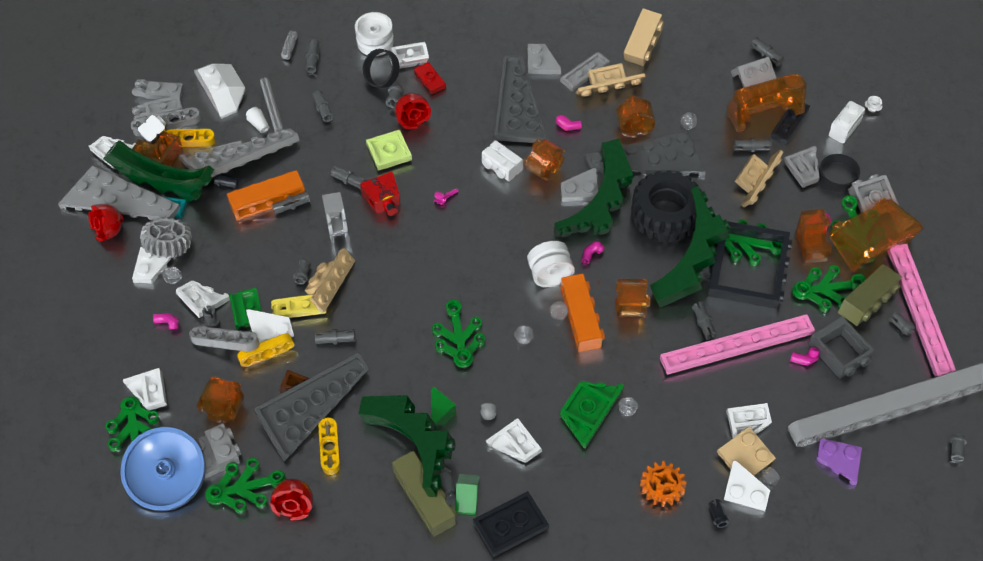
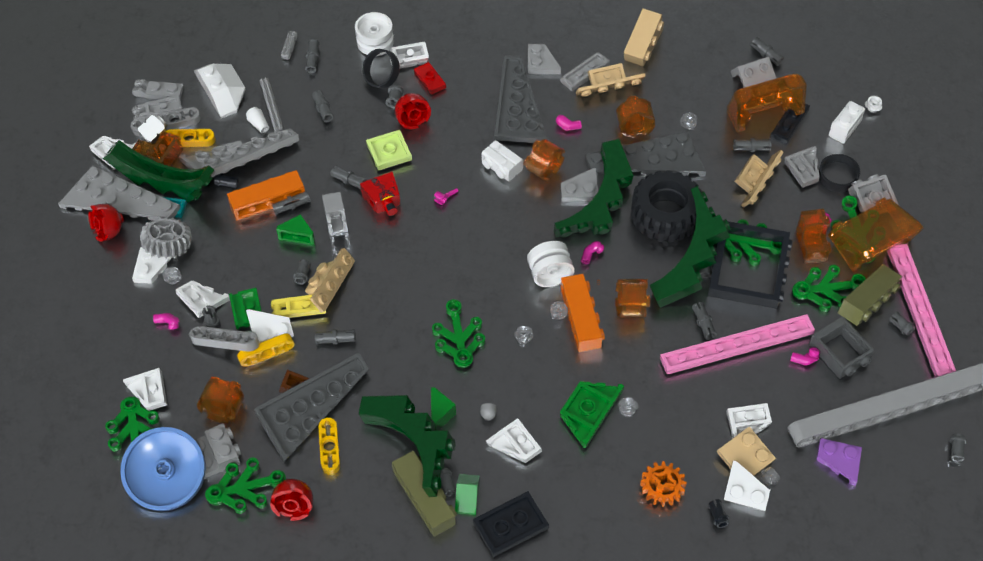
(296, 231): none -> green slope

